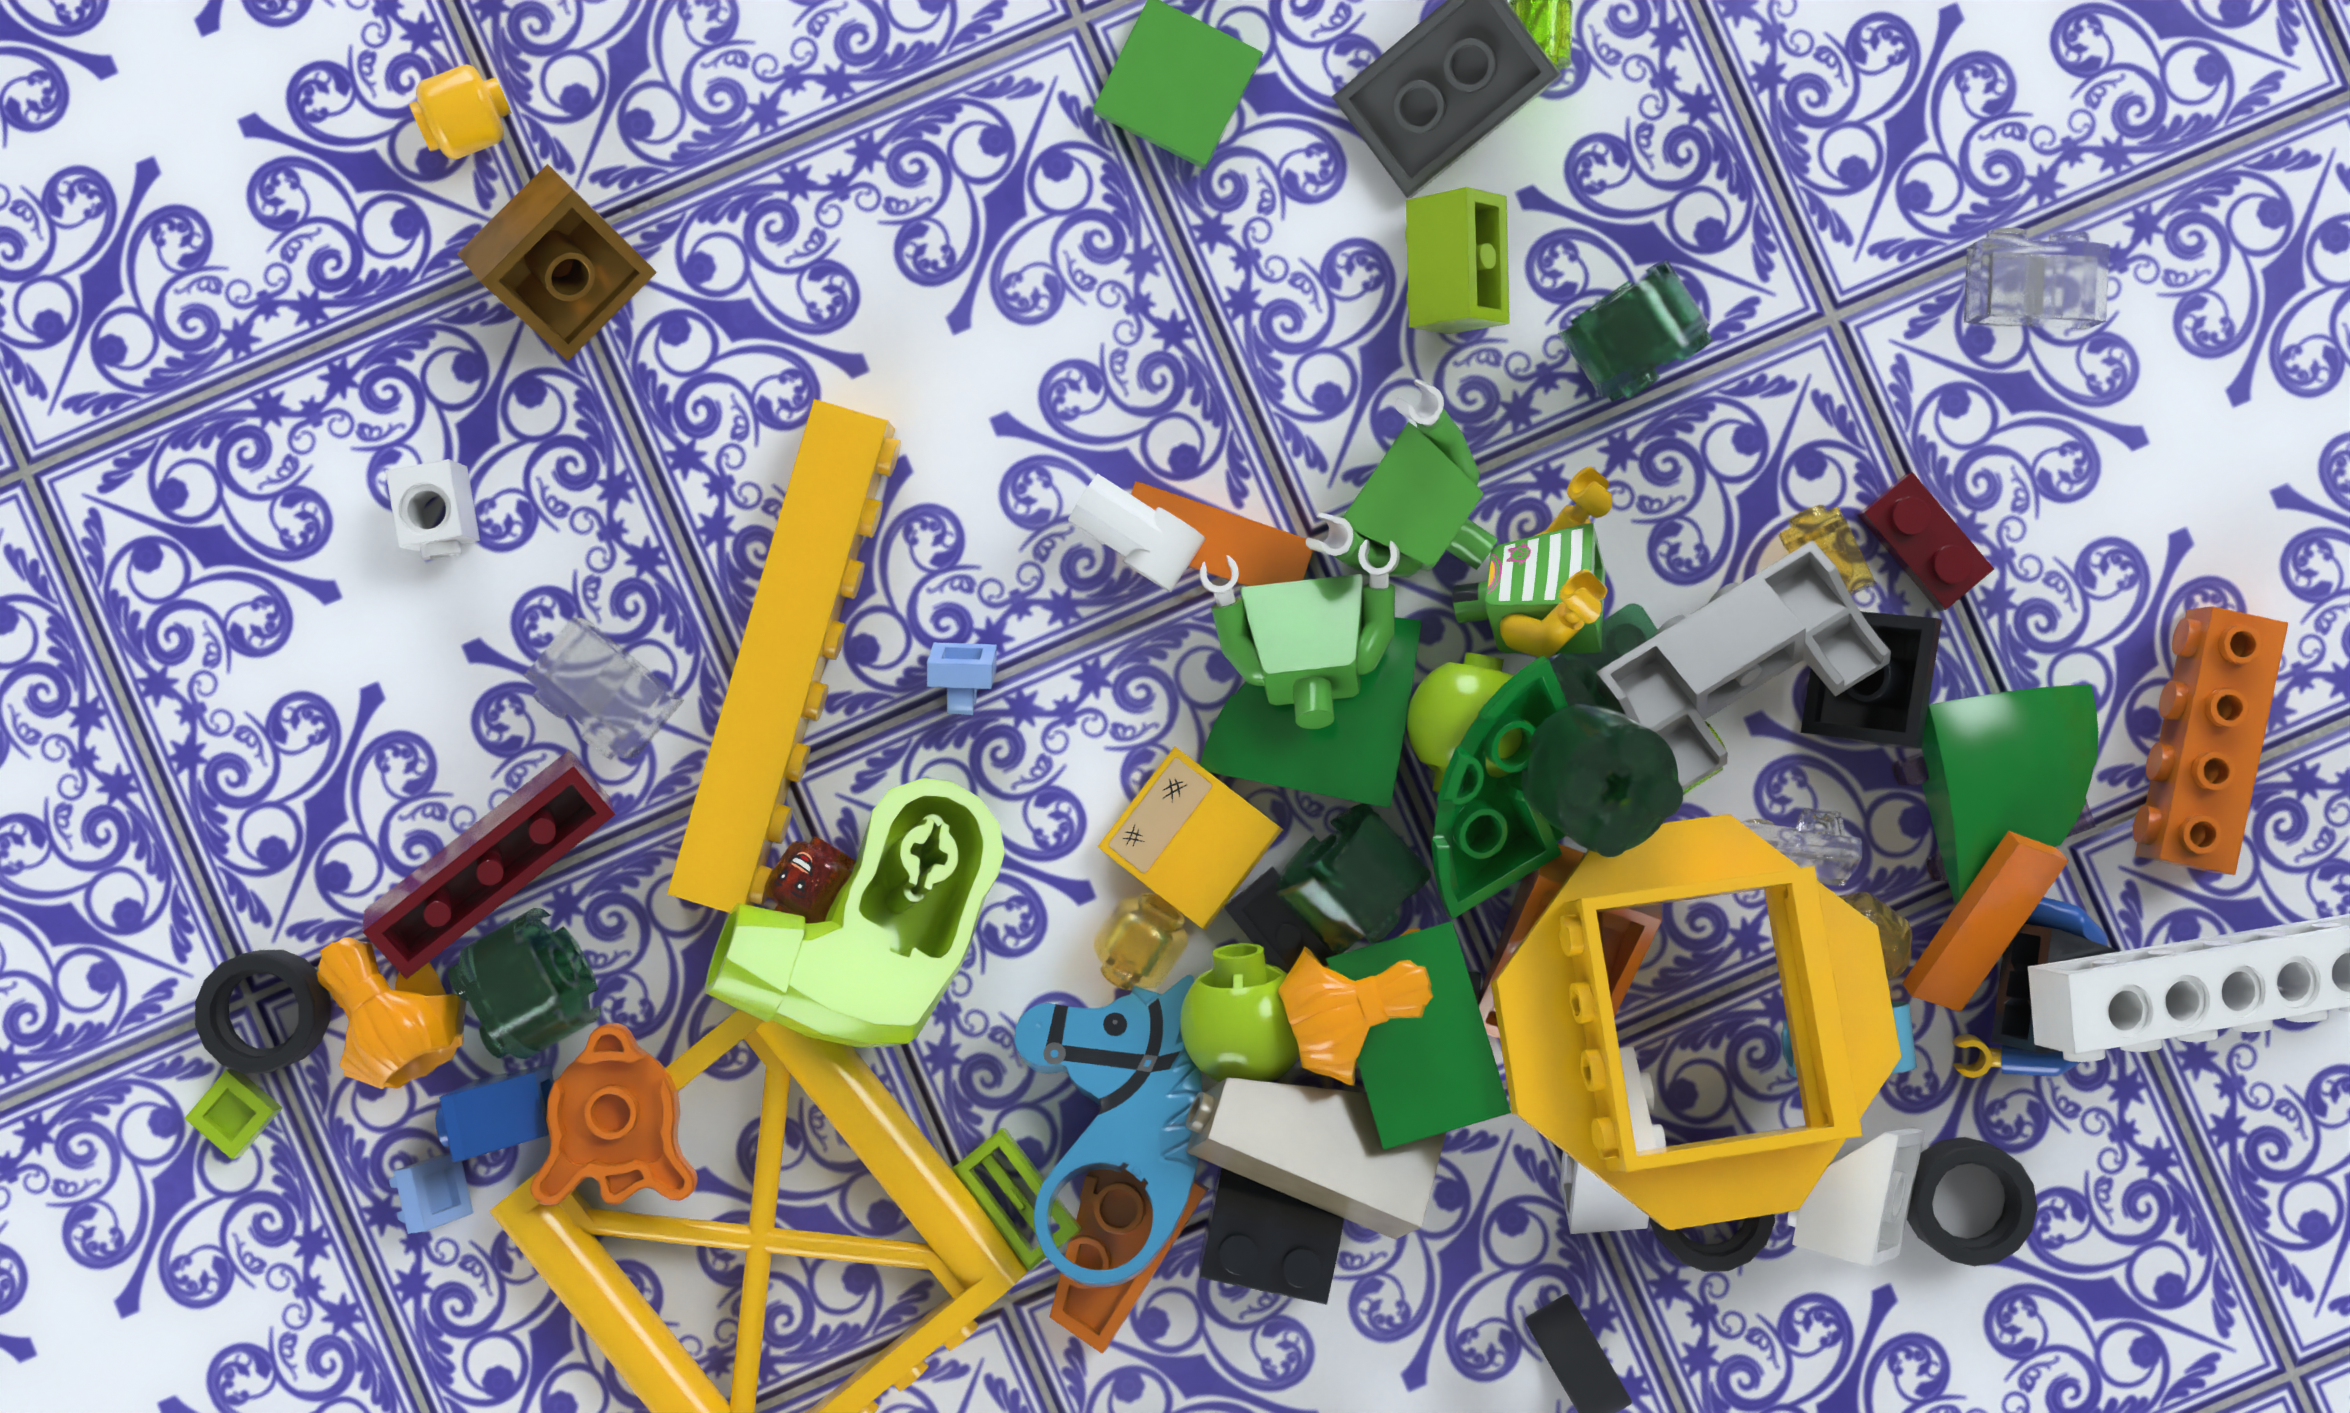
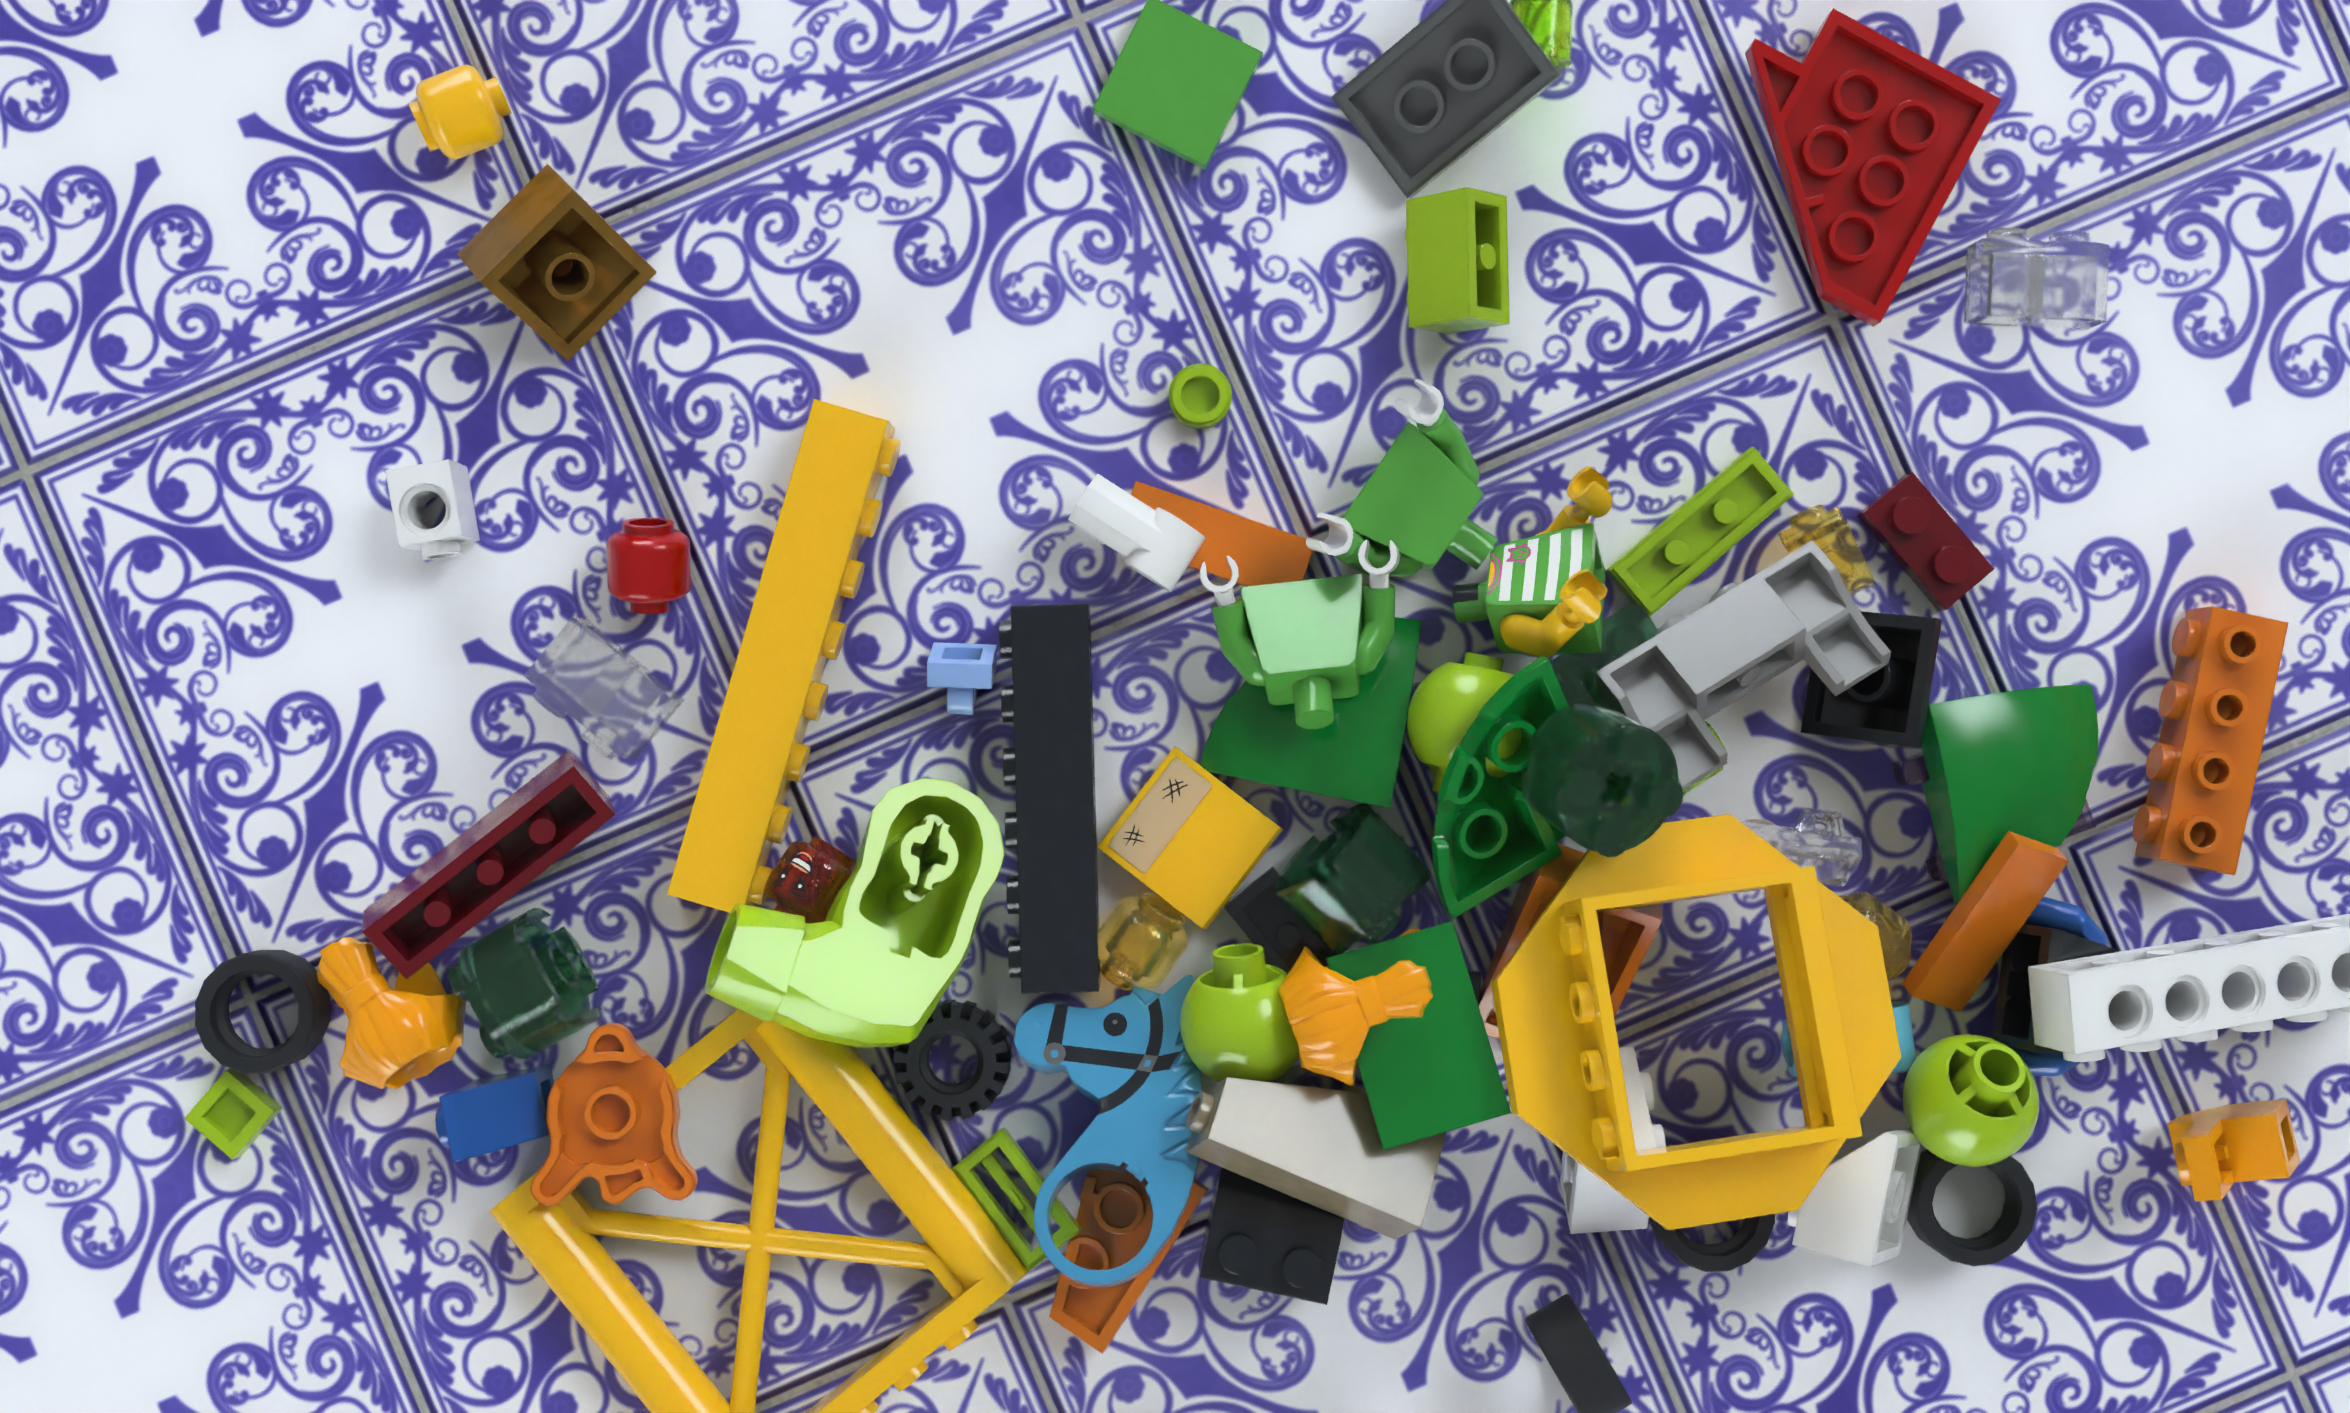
(432, 1193): light blue tile -> none
(648, 564): none -> red head
(960, 1098): none -> black tyre
(1054, 798): none -> black brick
(1200, 396): none -> lime tile
(1635, 331): clear green brick -> none
(1699, 531): none -> lime tile
(1865, 153): none -> red wing
(1970, 1100): none -> lime brick
(2233, 1146): none -> light orange brick

